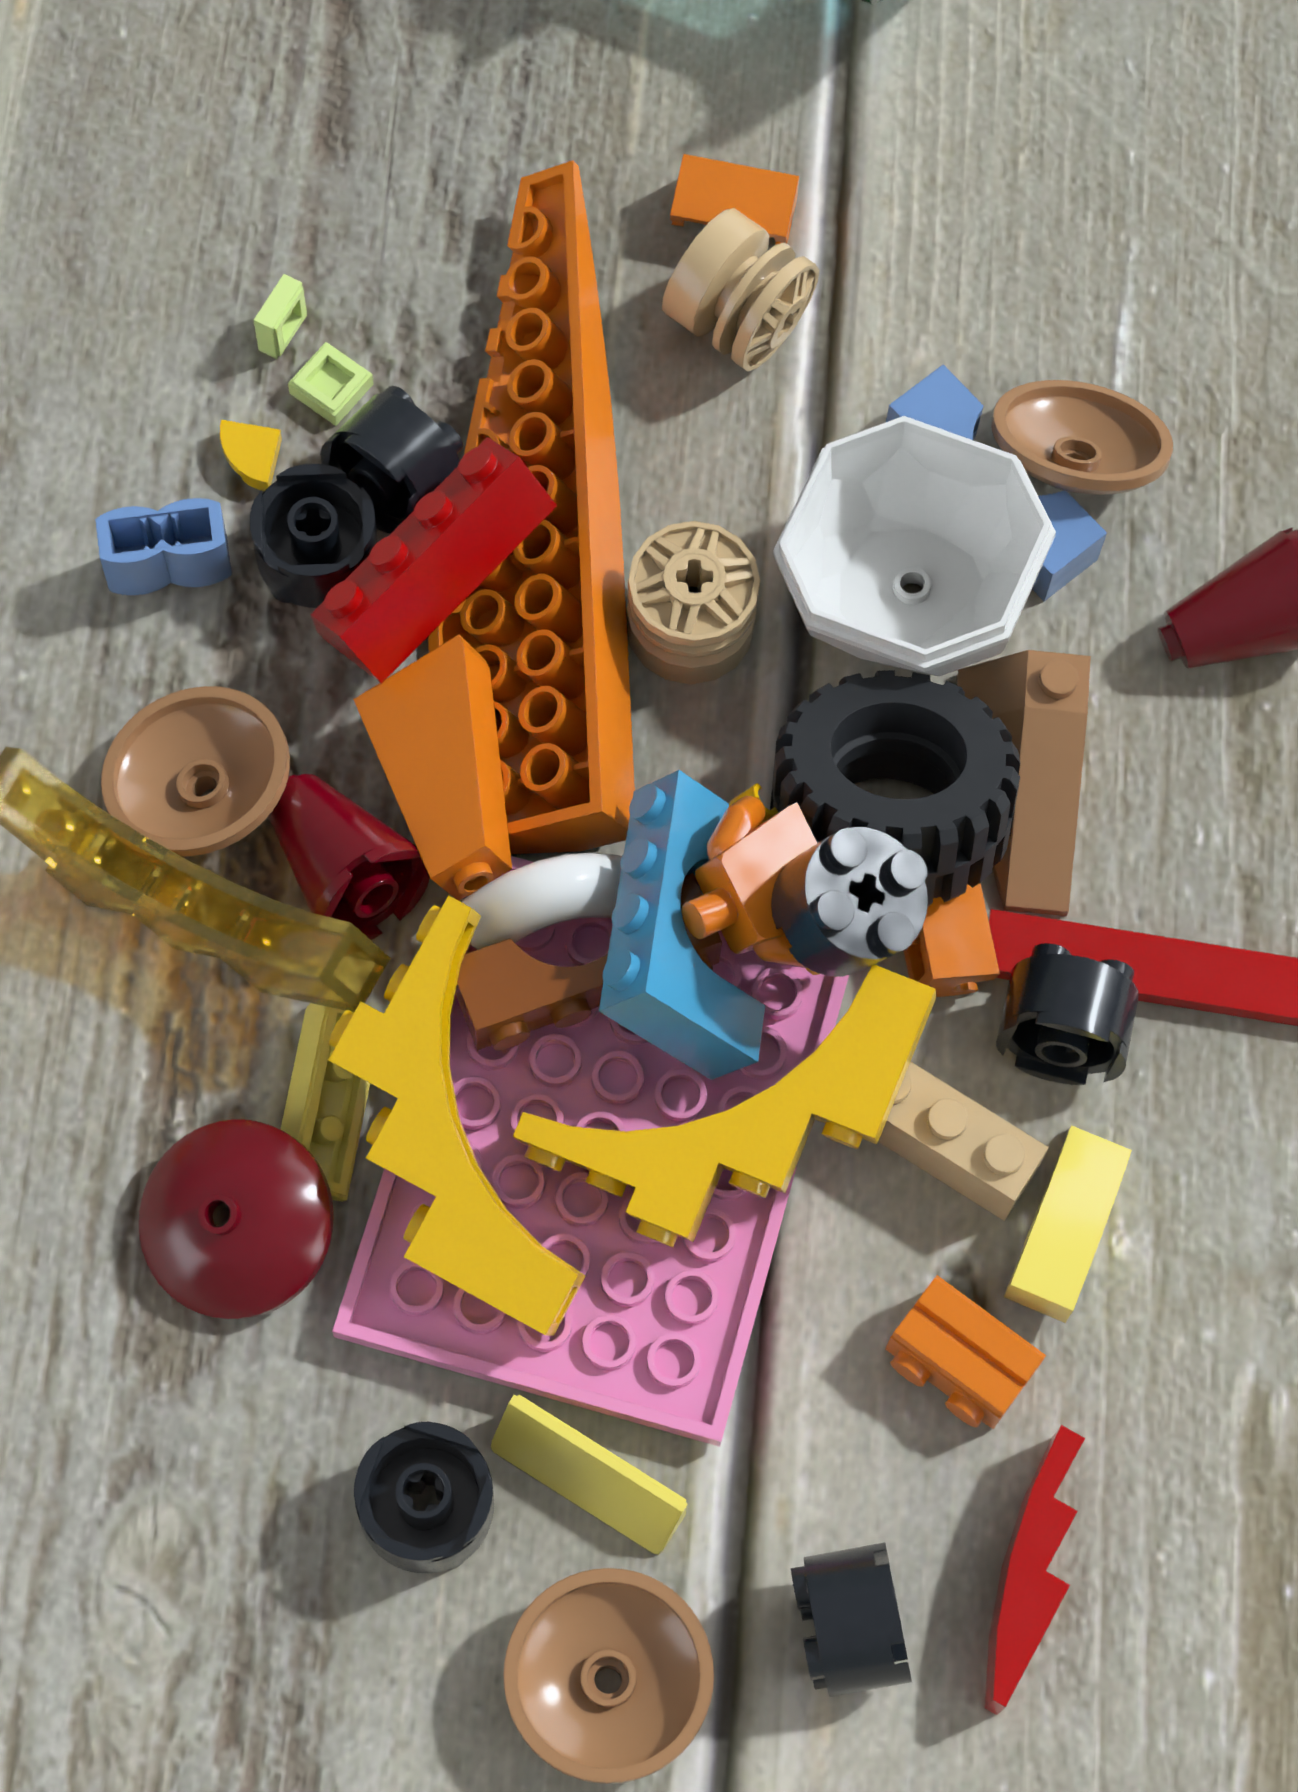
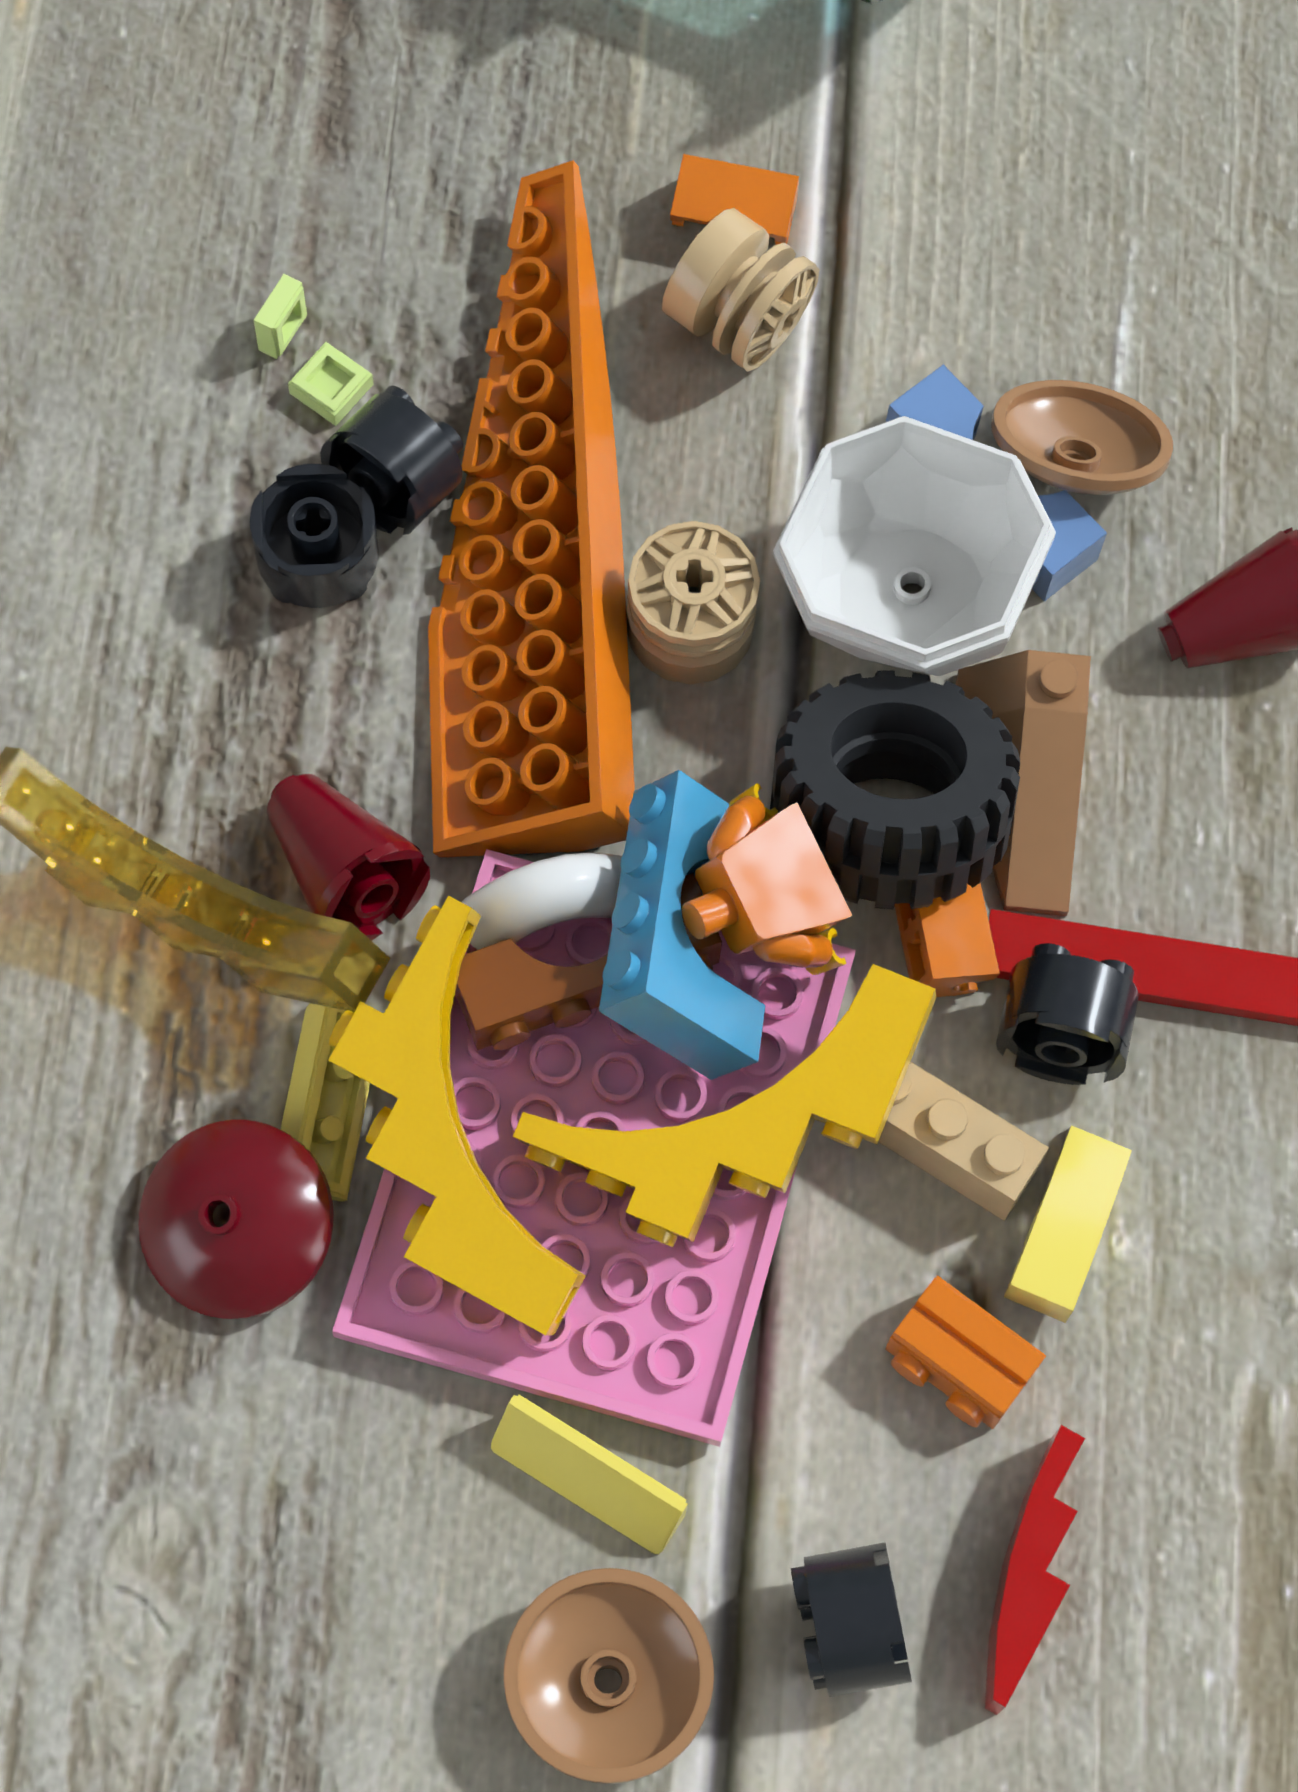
(153, 548): medium blue brick -> none
(193, 745): medium nougat dish -> none
(251, 451): yellow tile -> none
(404, 1465): black brick -> none
(433, 560): red slope -> none
(443, 763): orange slope -> none
(850, 901): brick -> none

